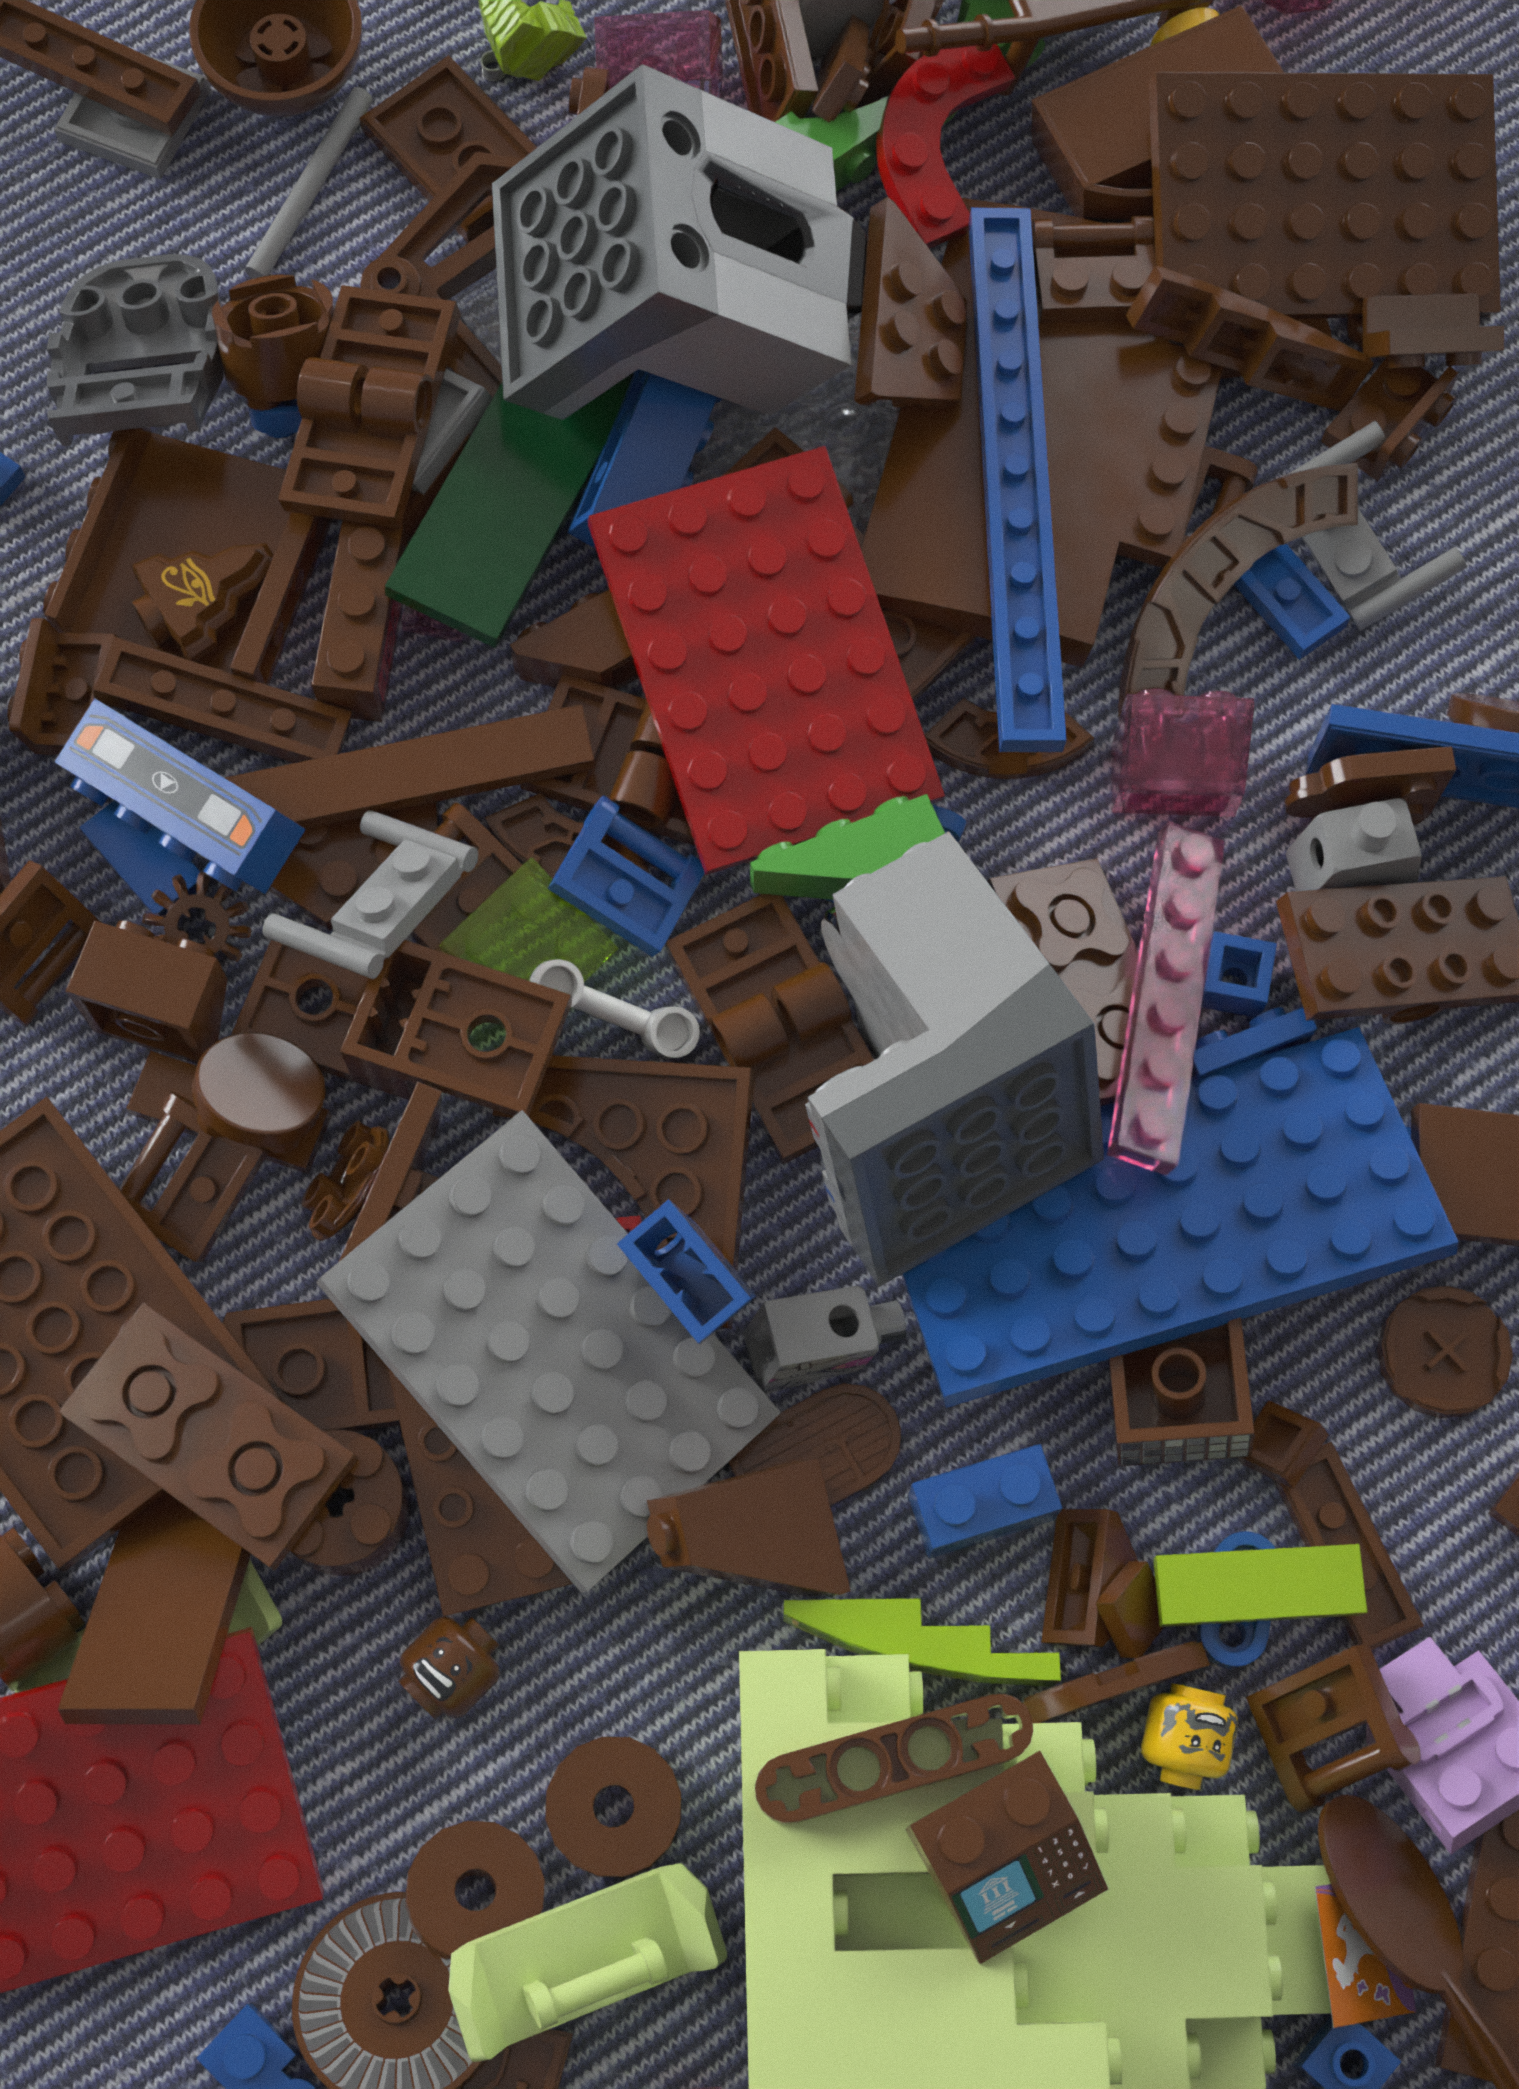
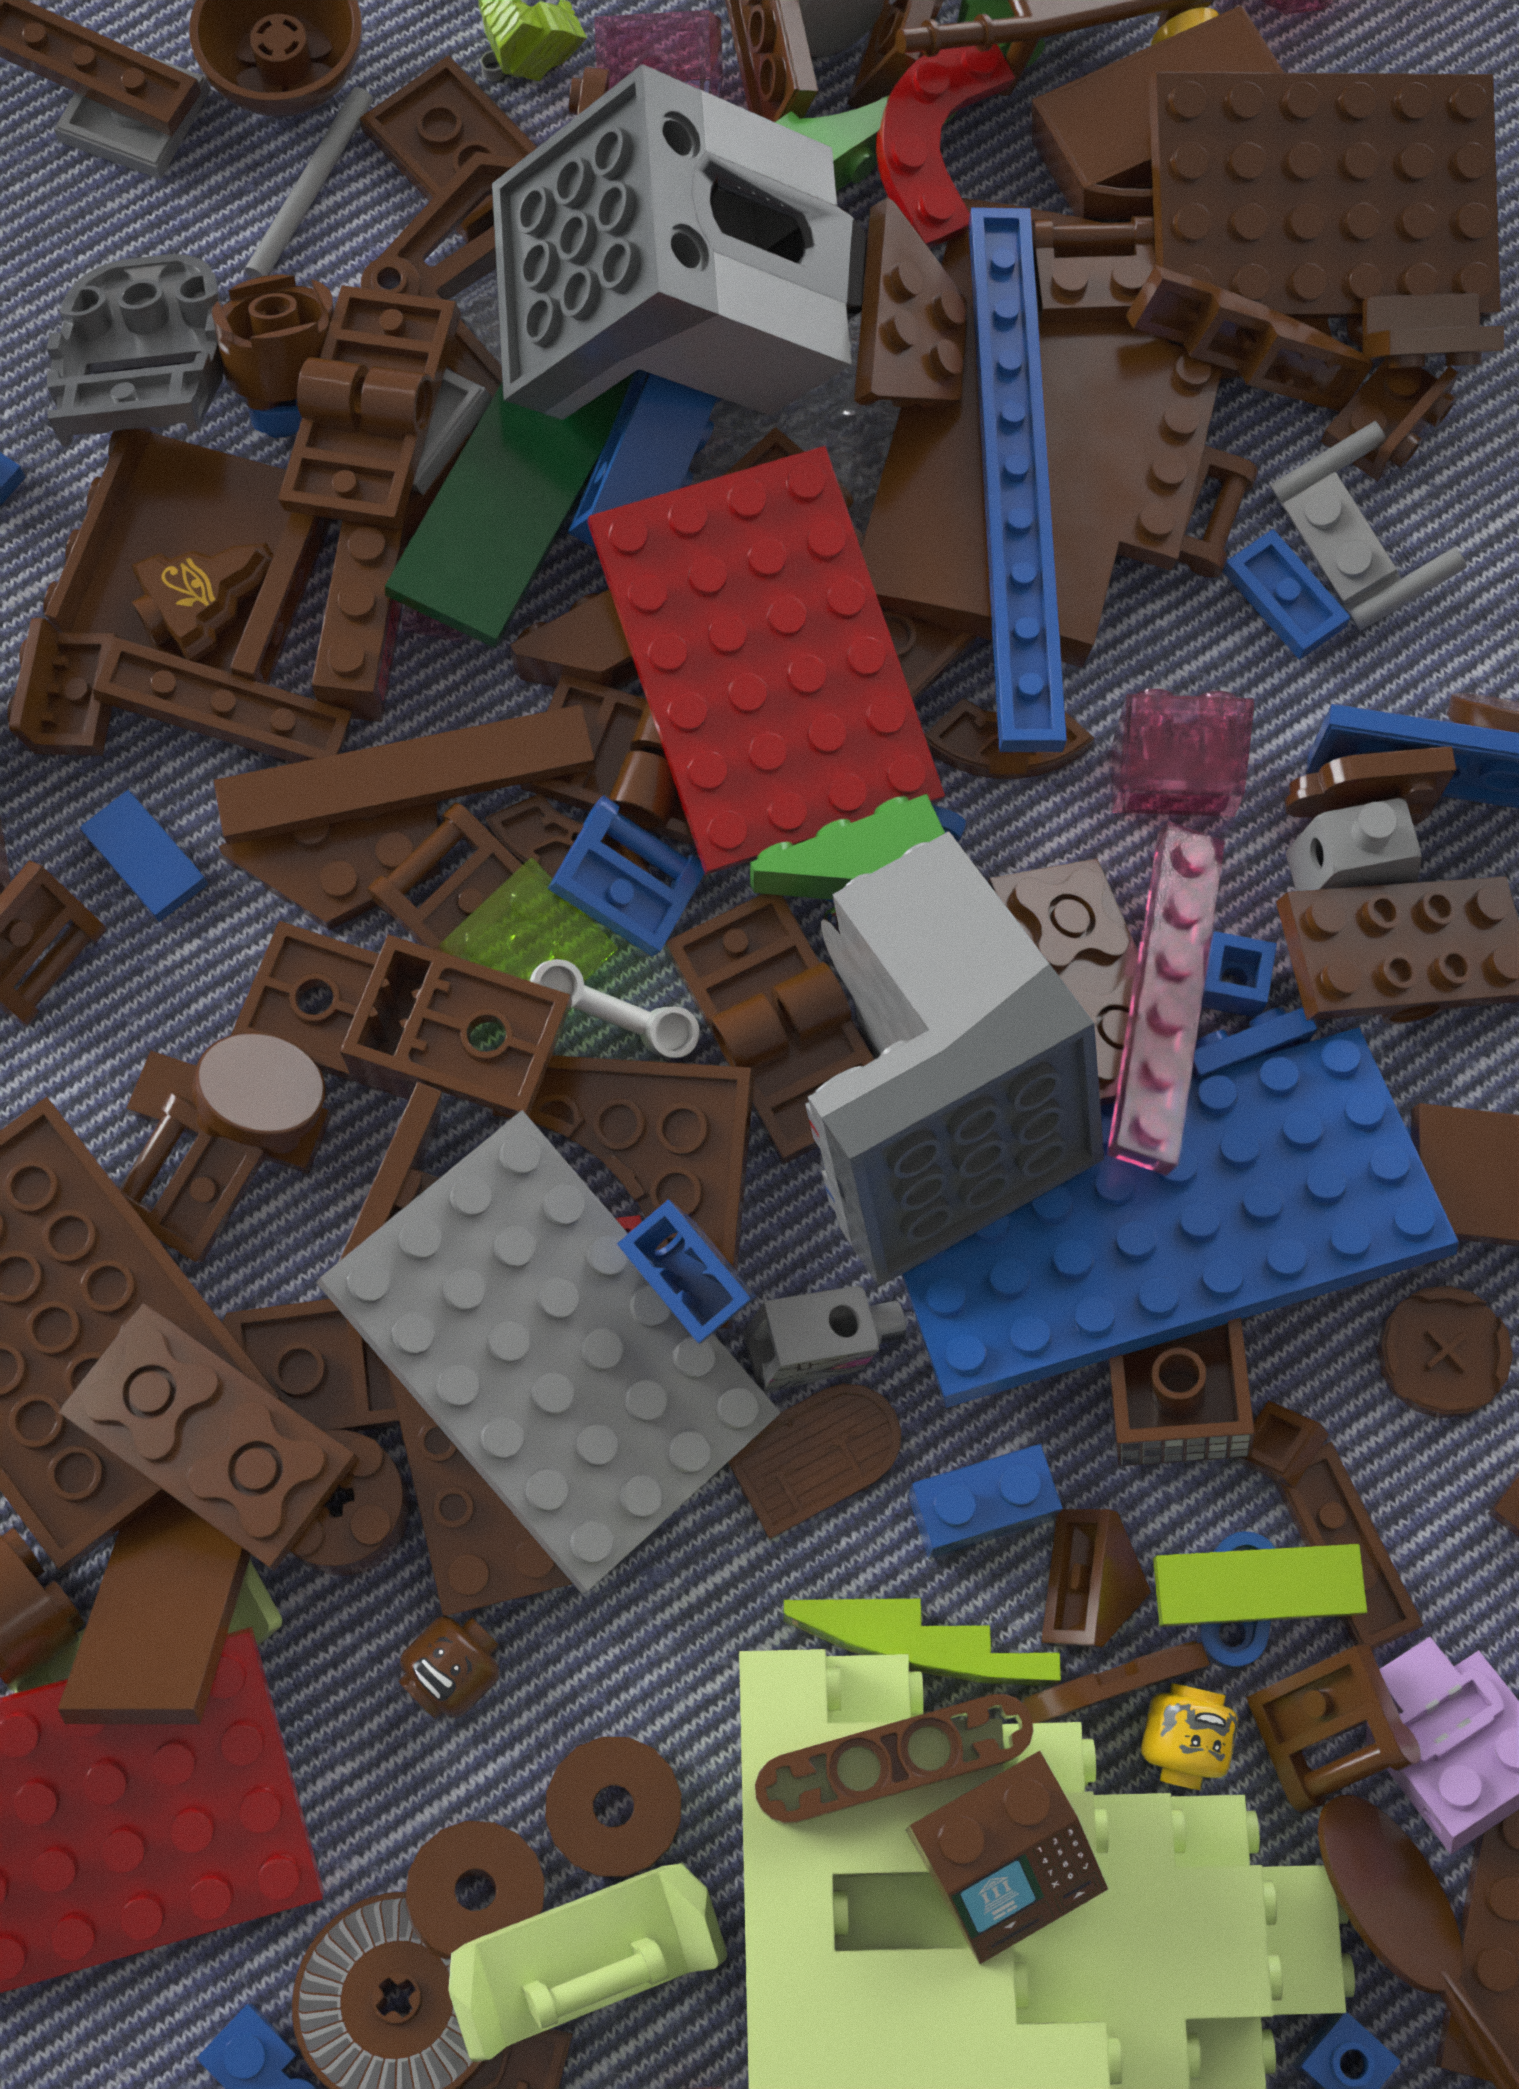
(149, 990): reddish brown slope -> none
(180, 797): brick -> none
(214, 912): reddish brown gear -> none
(341, 1194): reddish brown dish -> none
(388, 902): light grey plate -> none
(754, 1530): reddish brown slope -> none
(844, 71): reddish brown tile -> none
(1131, 1609): reddish brown tile -> none
(1217, 557): reddish brown tile -> none
(1356, 1979): orange sticker -> none

